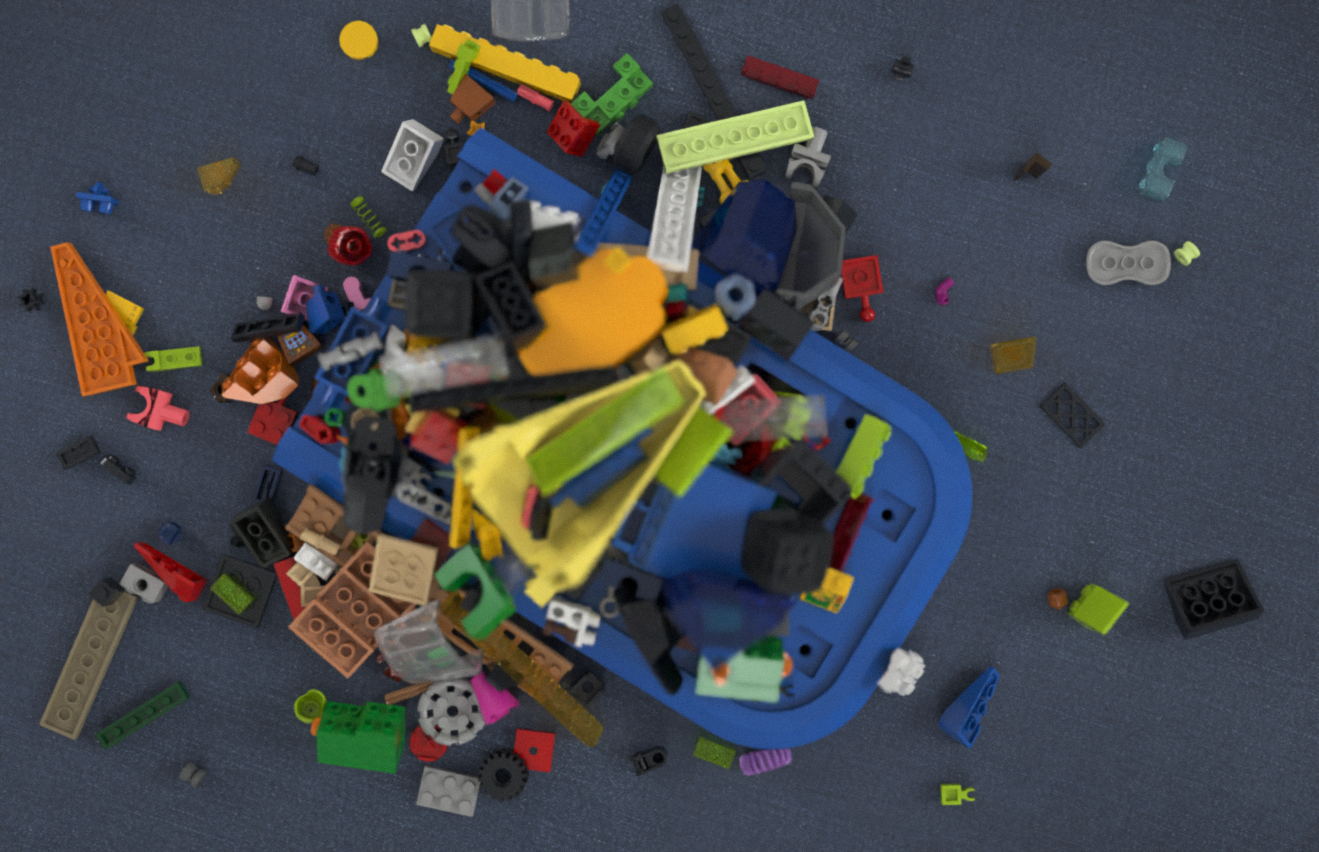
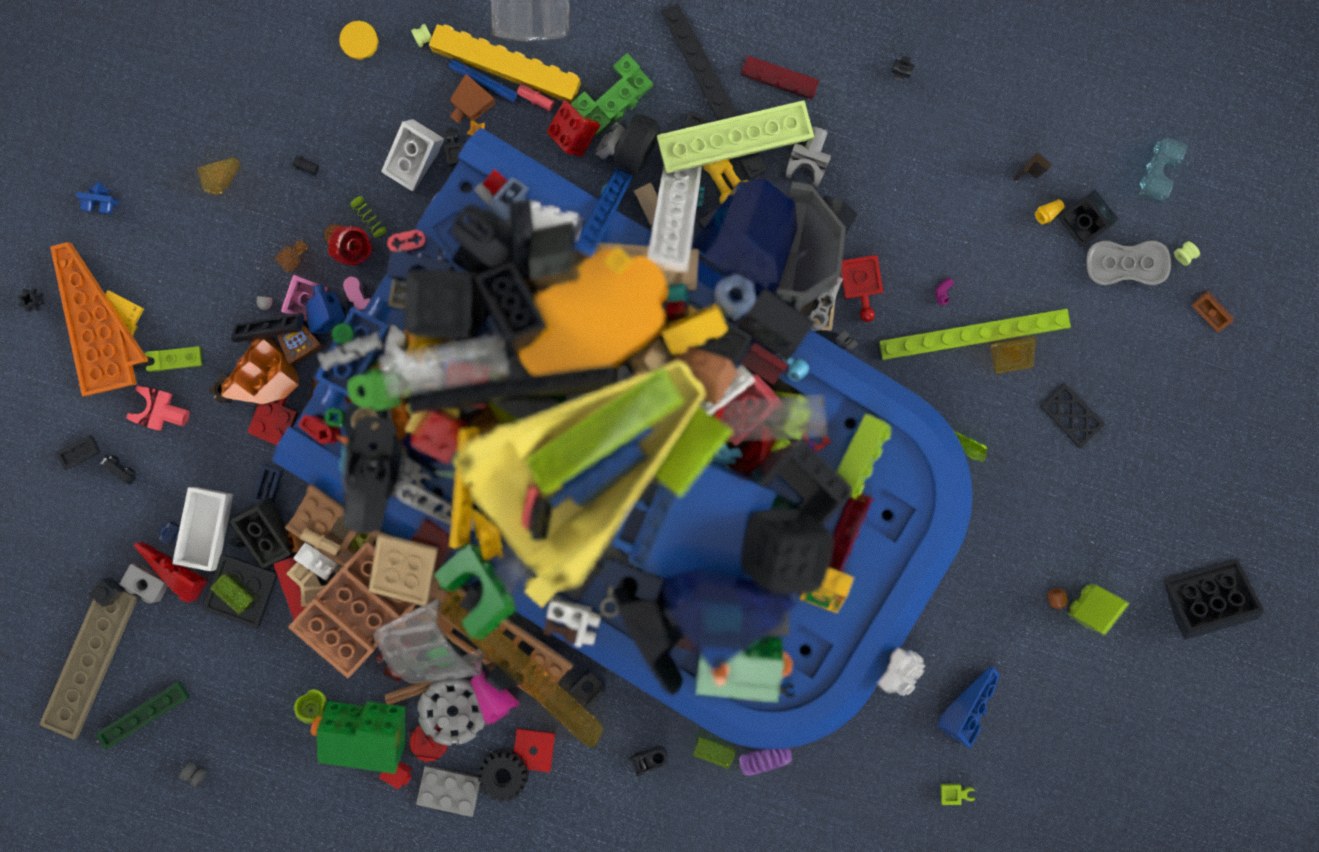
(203, 528): none -> white piece
(290, 257): none -> clear orange plate
(343, 334): none -> green tile
(400, 778): none -> red brick
(466, 54): lime plate -> none
(648, 201): none -> tan tile
(764, 363): none -> dark red panel
(797, 368): none -> medium azure bar
(974, 334): none -> lime plate
(1048, 212): none -> yellow cone
(1088, 218): none -> black slope
(1213, 311): none -> dark orange slope

